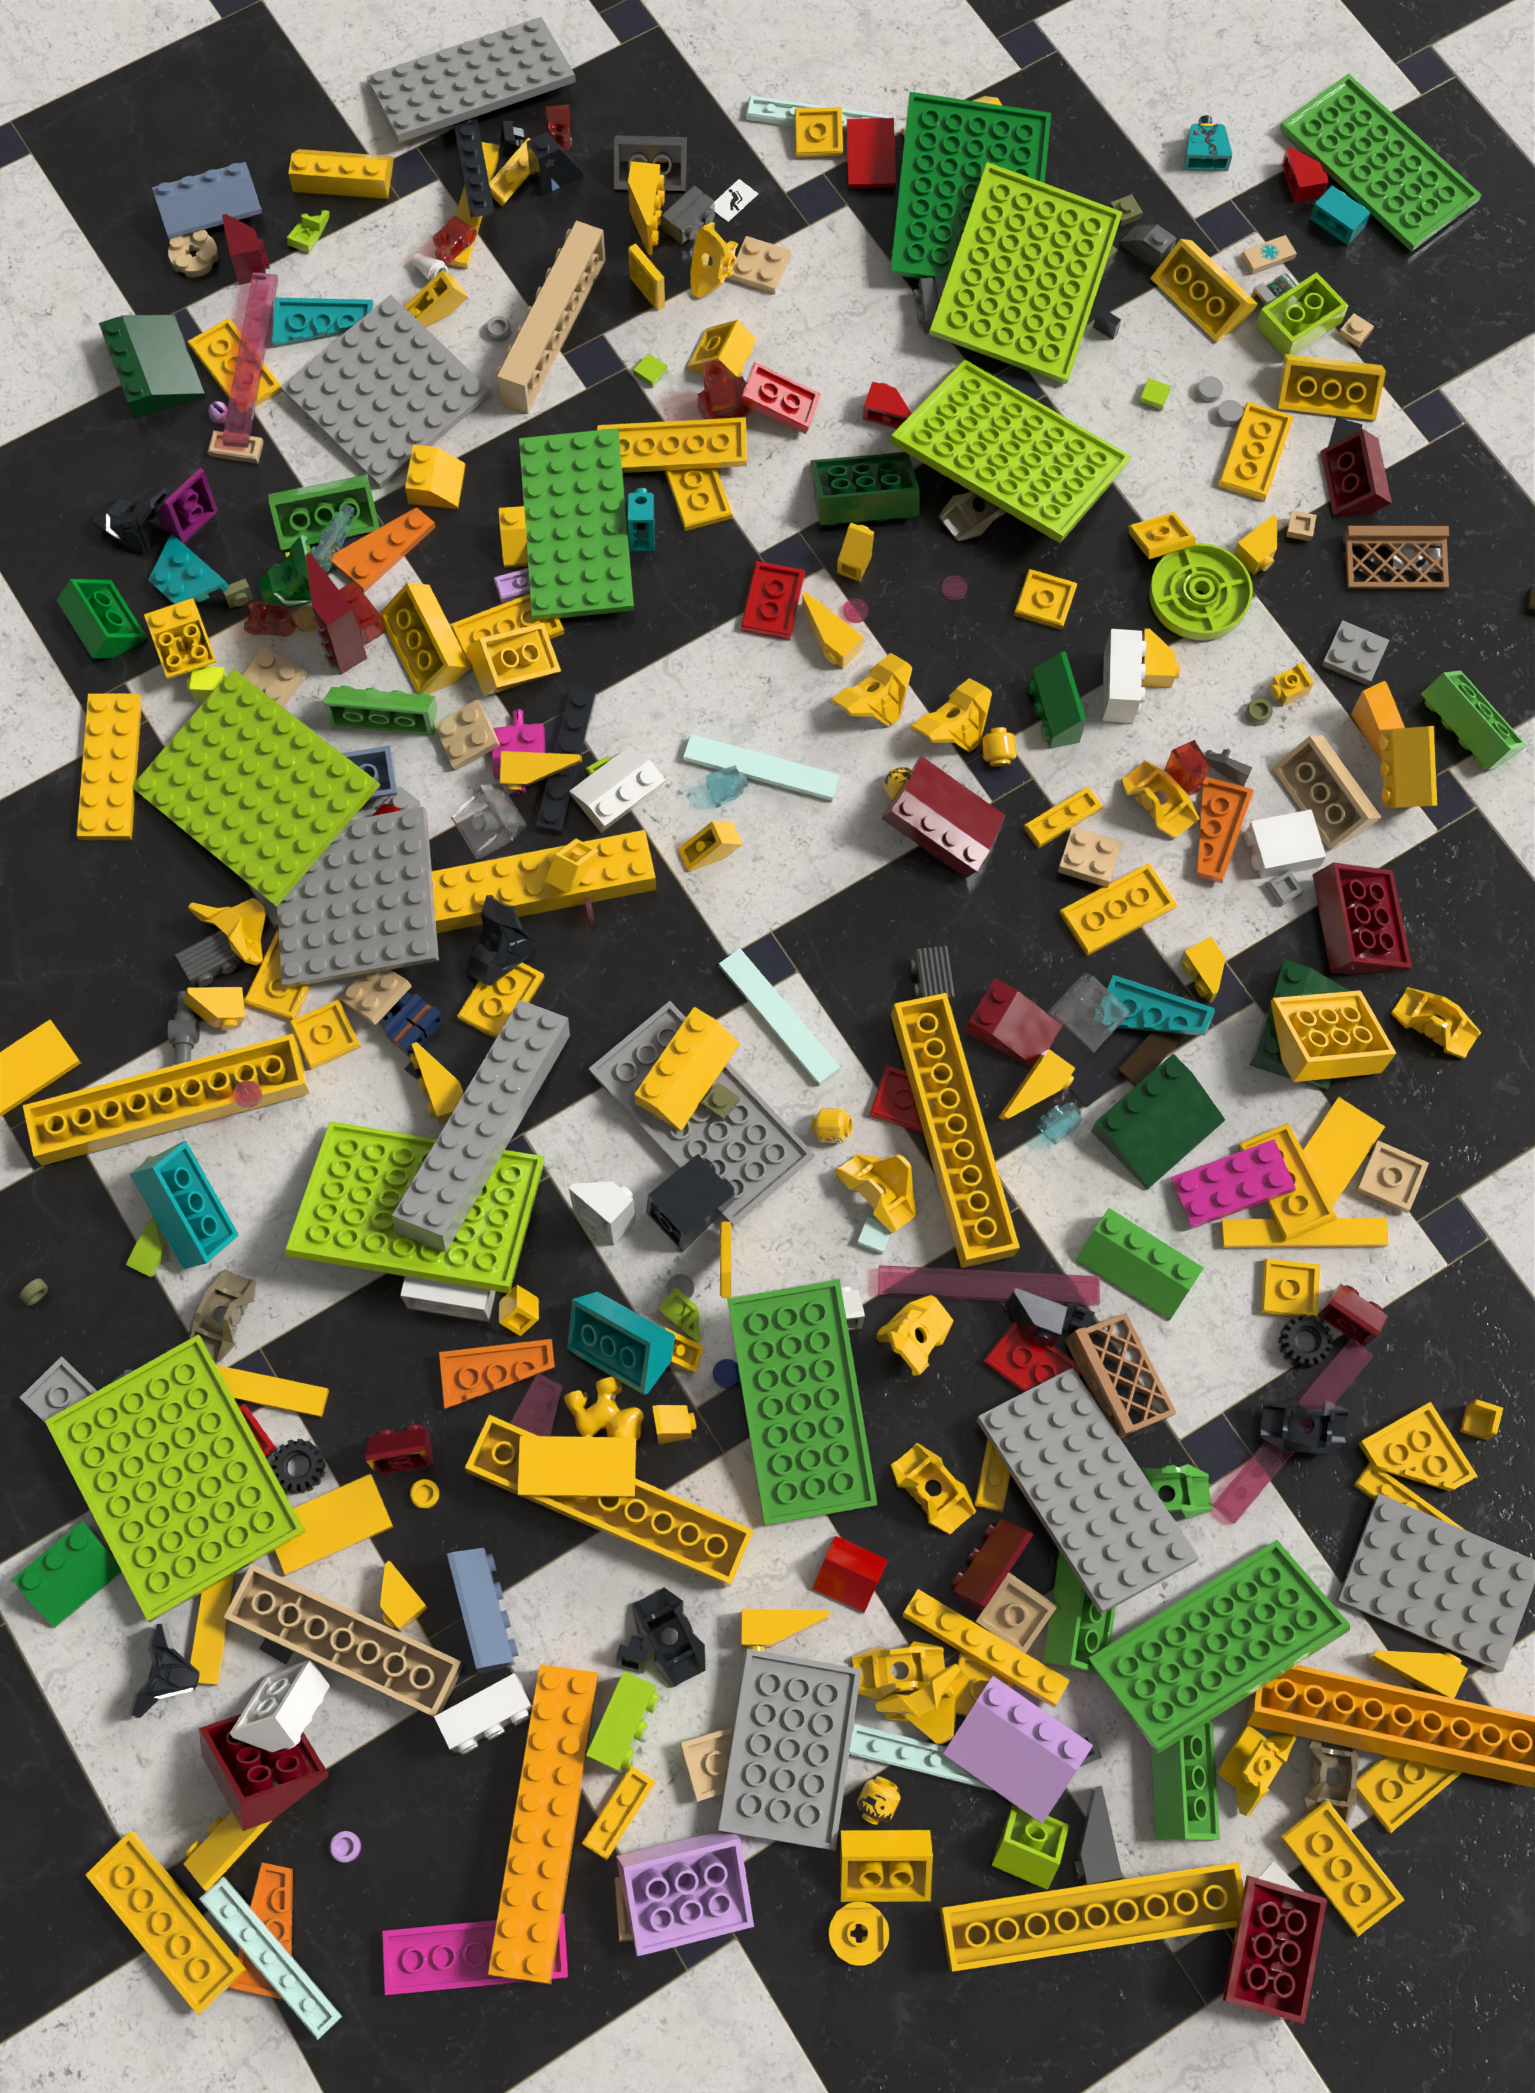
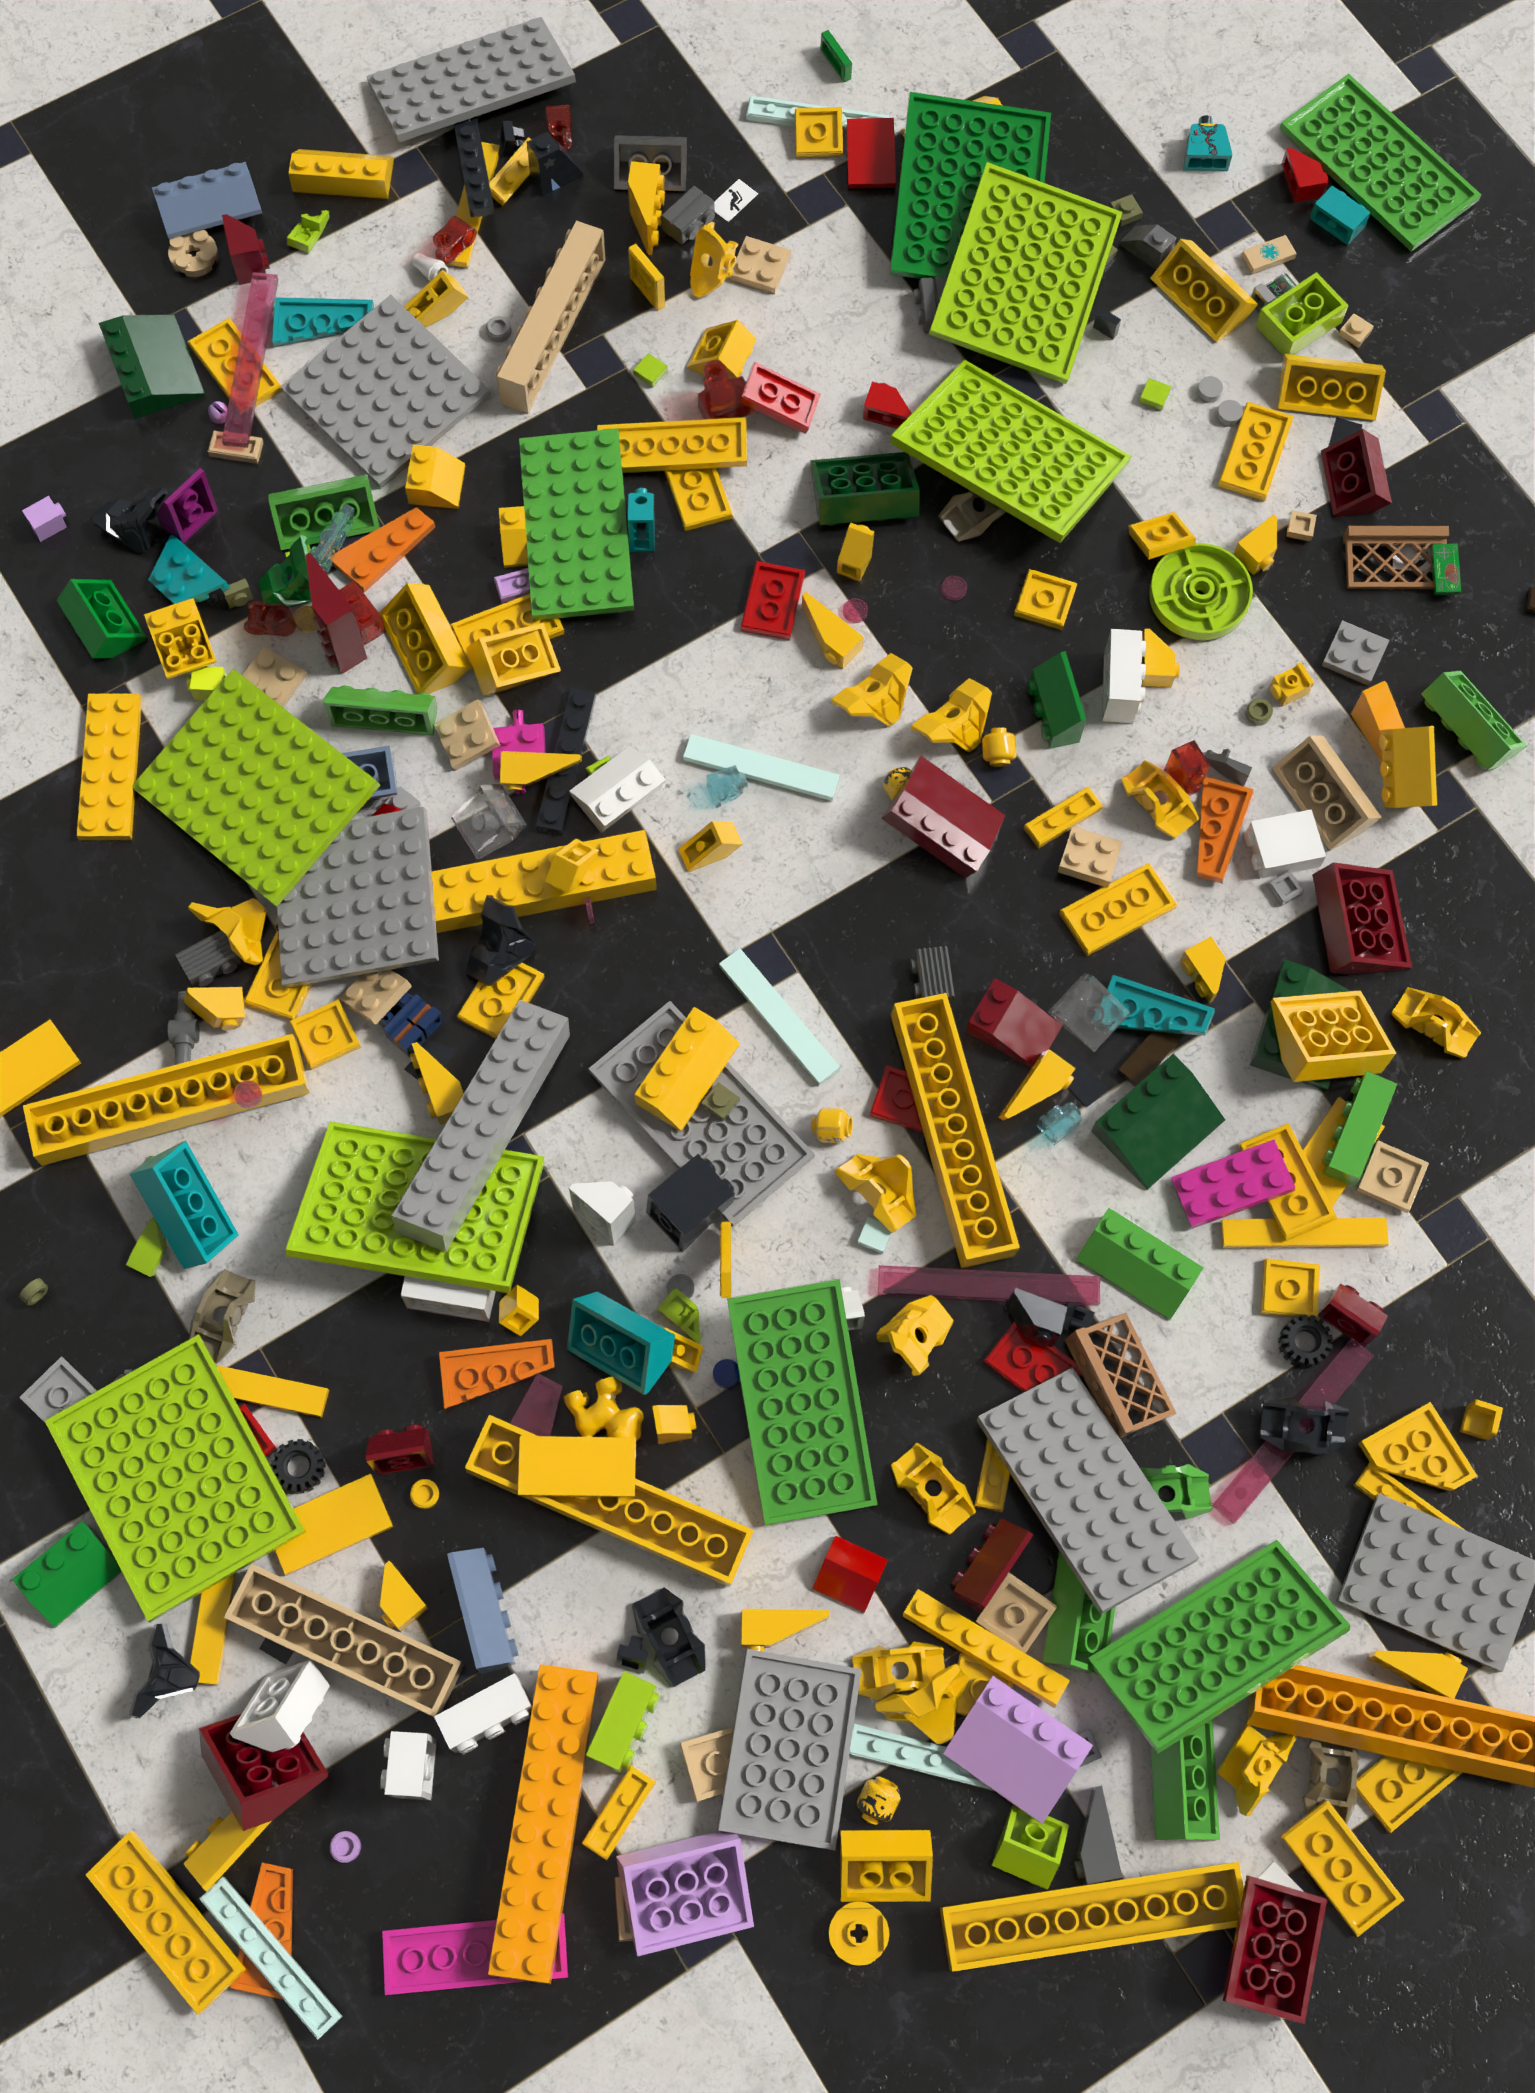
(45, 518): none -> lavender brick
(409, 1765): none -> white brick
(836, 56): none -> green tile
(1359, 1128): none -> bright green brick
(1445, 569): none -> green tile

